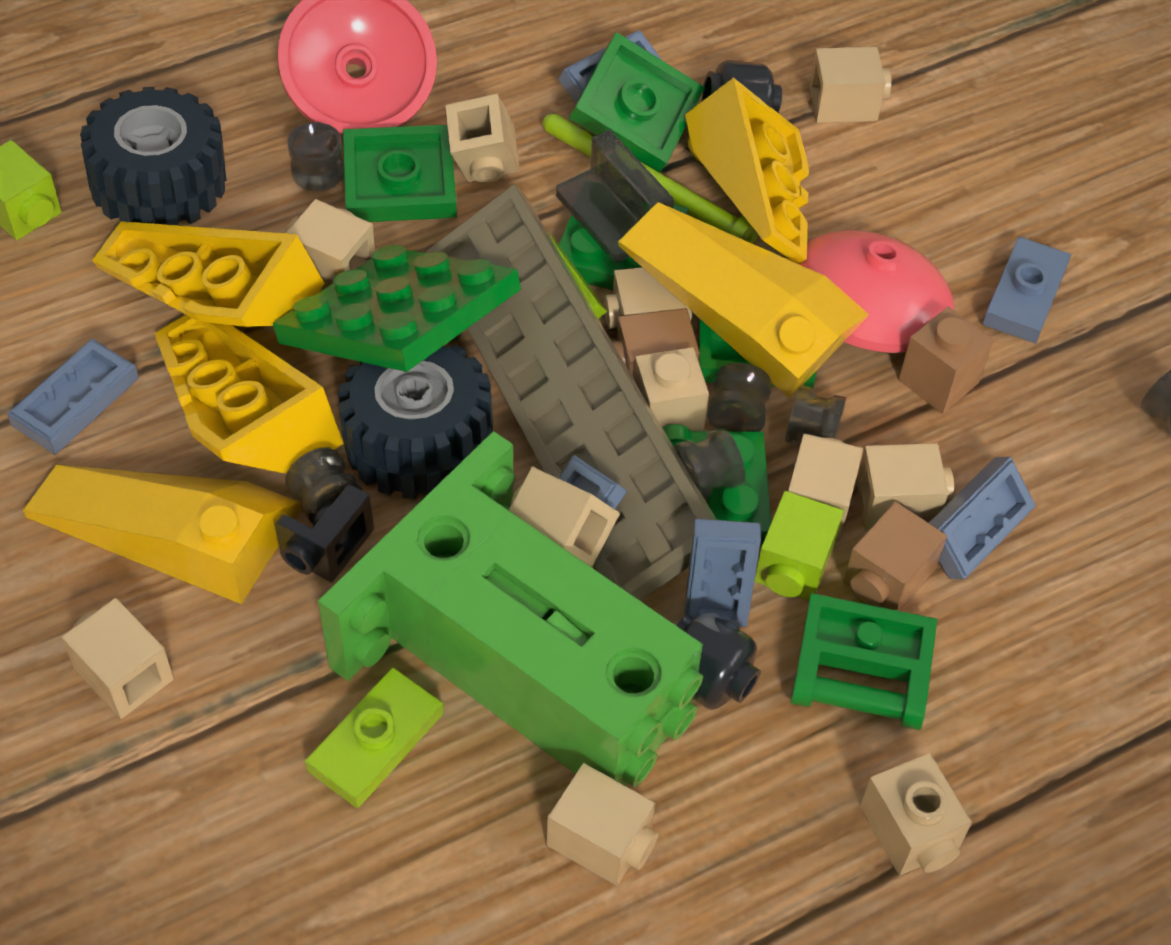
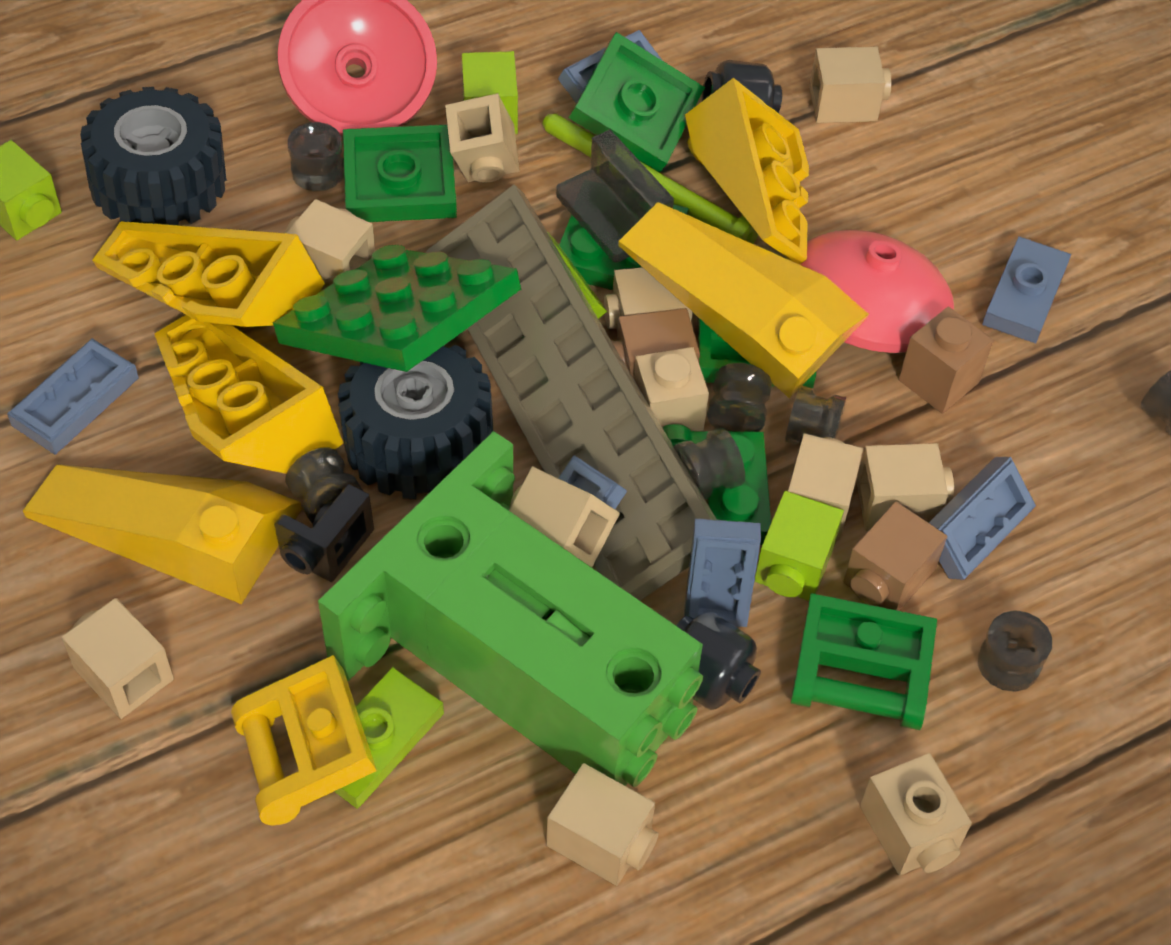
(322, 733): none -> yellow plate
(491, 74): none -> lime brick
(1017, 667): none -> clear smoke wheel

